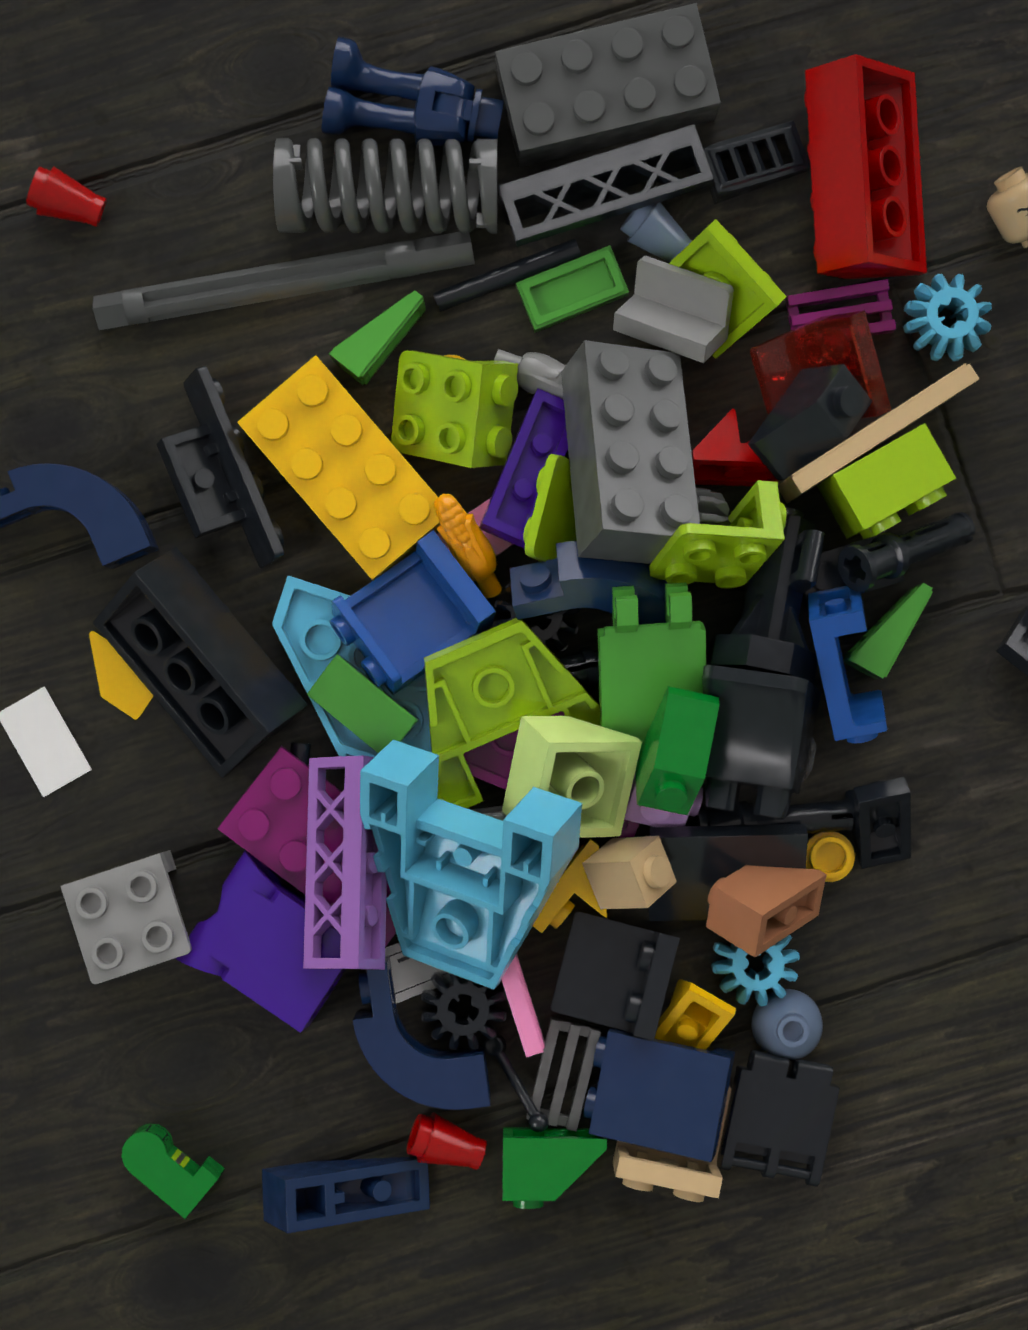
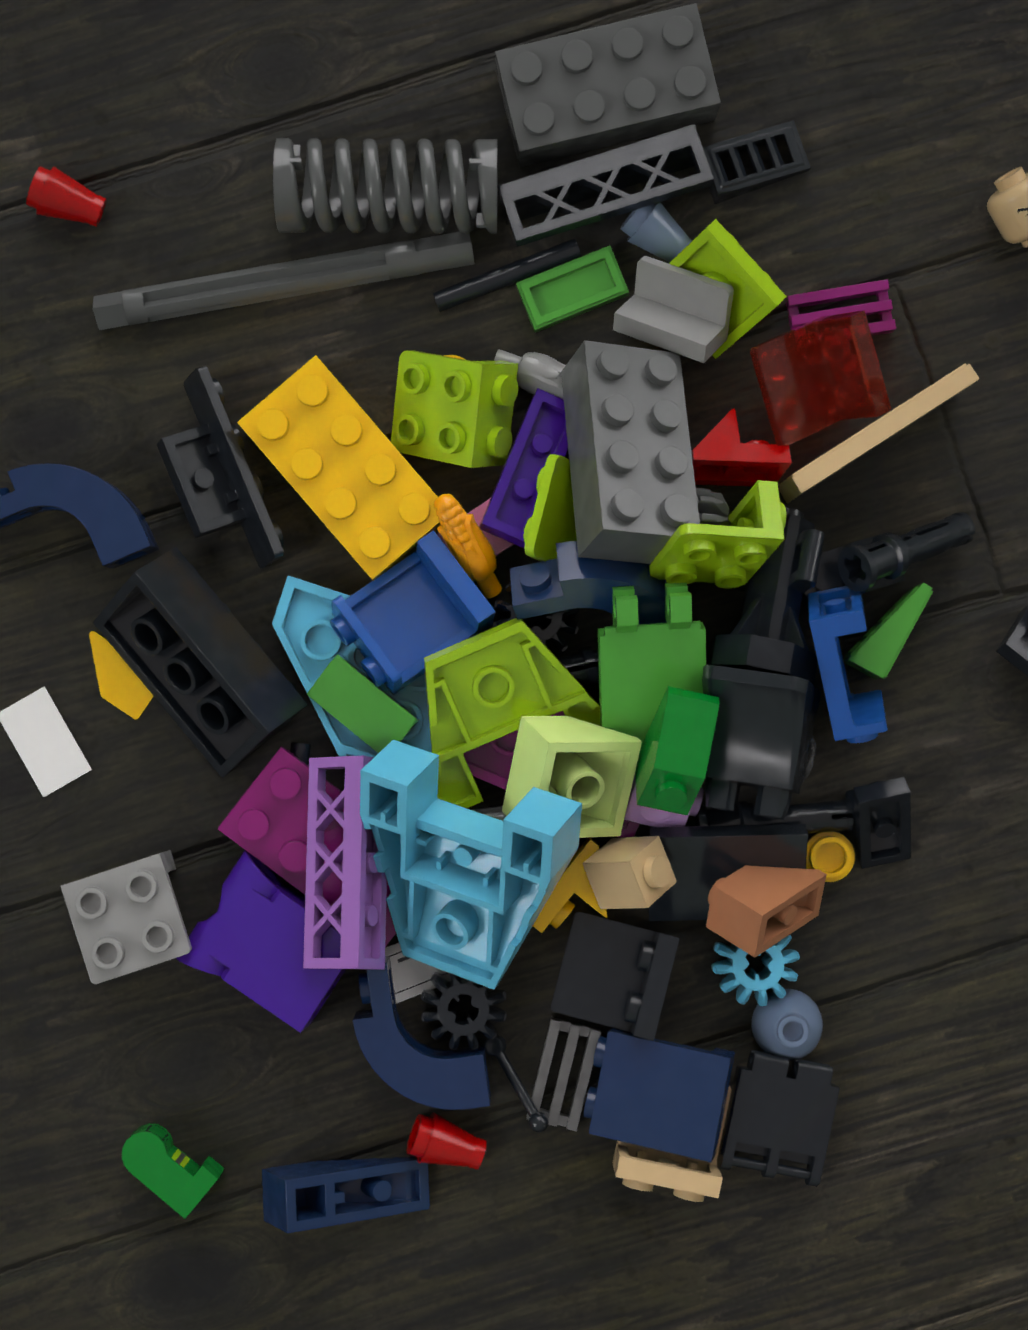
(372, 344): bright green slope -> none
(442, 105): dark blue piece -> none
(523, 1009): bright pink tile -> none
(545, 1163): green slope -> none
(693, 1017): yellow slope -> none
(810, 419): black slope -> none
(865, 169): red slope -> none
(895, 477): lime brick -> none
(964, 307): medium azure gear -> none

